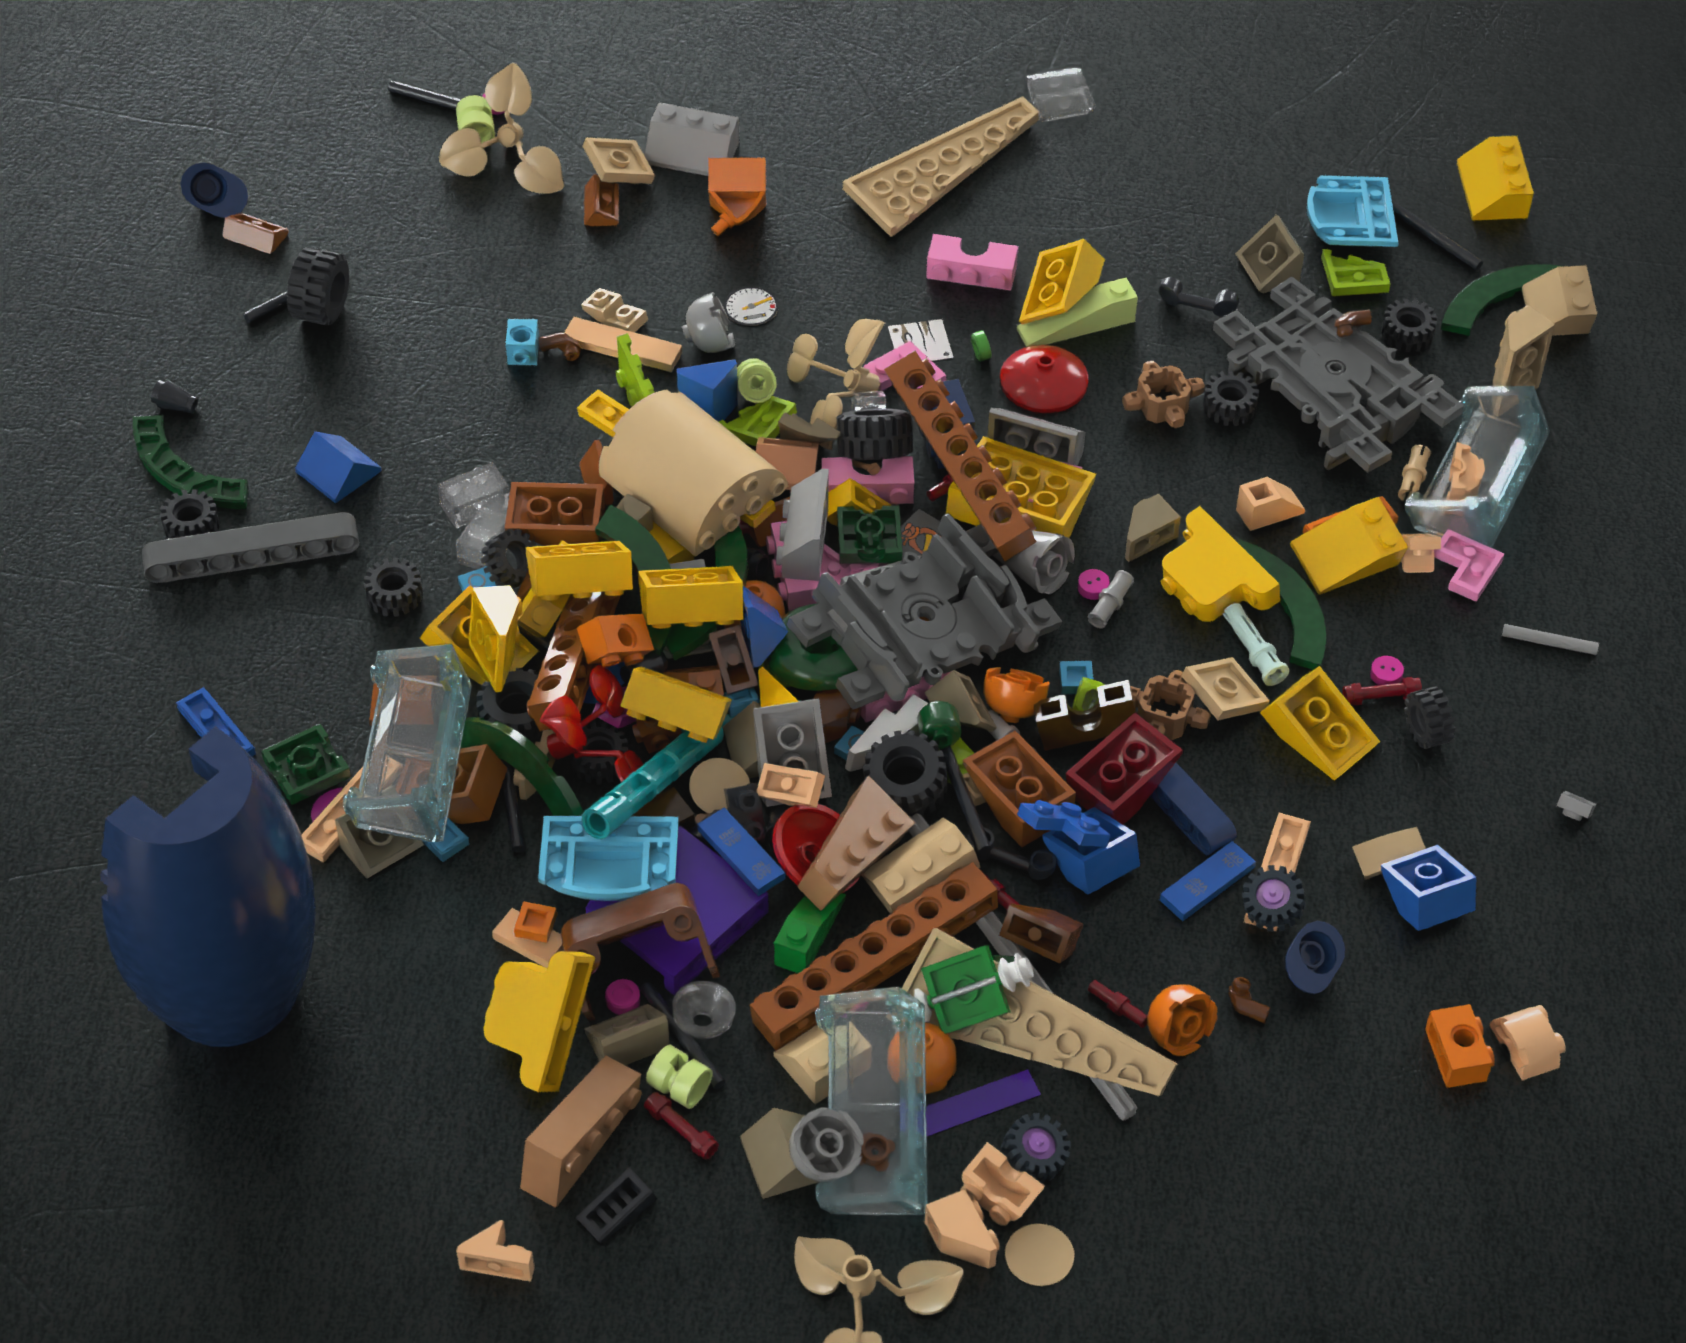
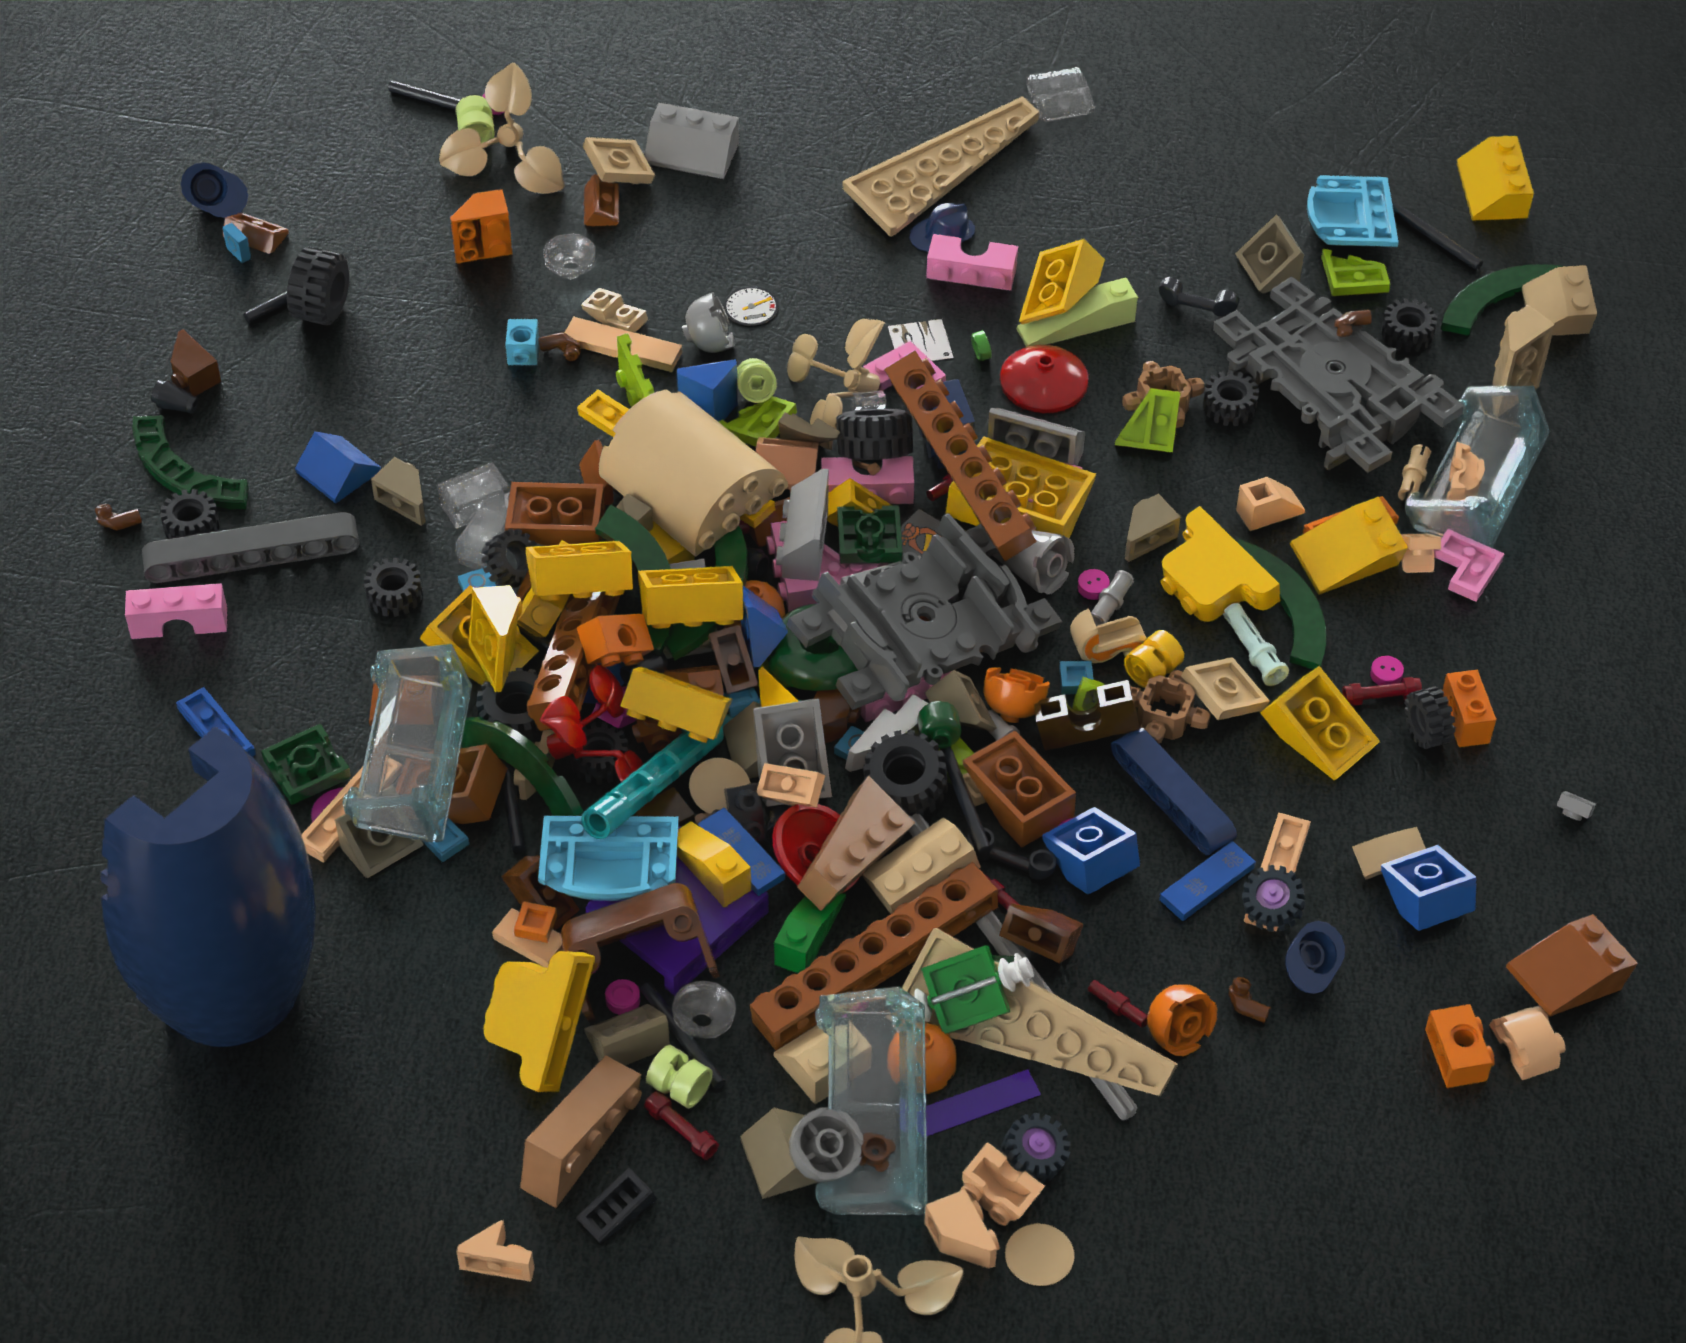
(116, 521): none -> reddish brown arm
(193, 366): none -> reddish brown slope
(199, 605): none -> bright pink arch
(236, 242): none -> dark azure tile
(400, 489): none -> dark tan slope
(481, 228): none -> orange slope
(524, 885): none -> reddish brown slope
(569, 249): none -> clear piece
(714, 863): none -> yellow slope
(736, 190): orange piece -> none
(945, 220): none -> dark blue piece
(1064, 818): blue plate -> none
(1107, 639): none -> tan animal
(1123, 769): dark red slope -> none
(1152, 422): none -> lime wing
(1155, 657): none -> yellow wheel
(1470, 708): none -> orange brick
(1550, 639): light grey bar -> none
(1573, 966): none -> dark orange slope

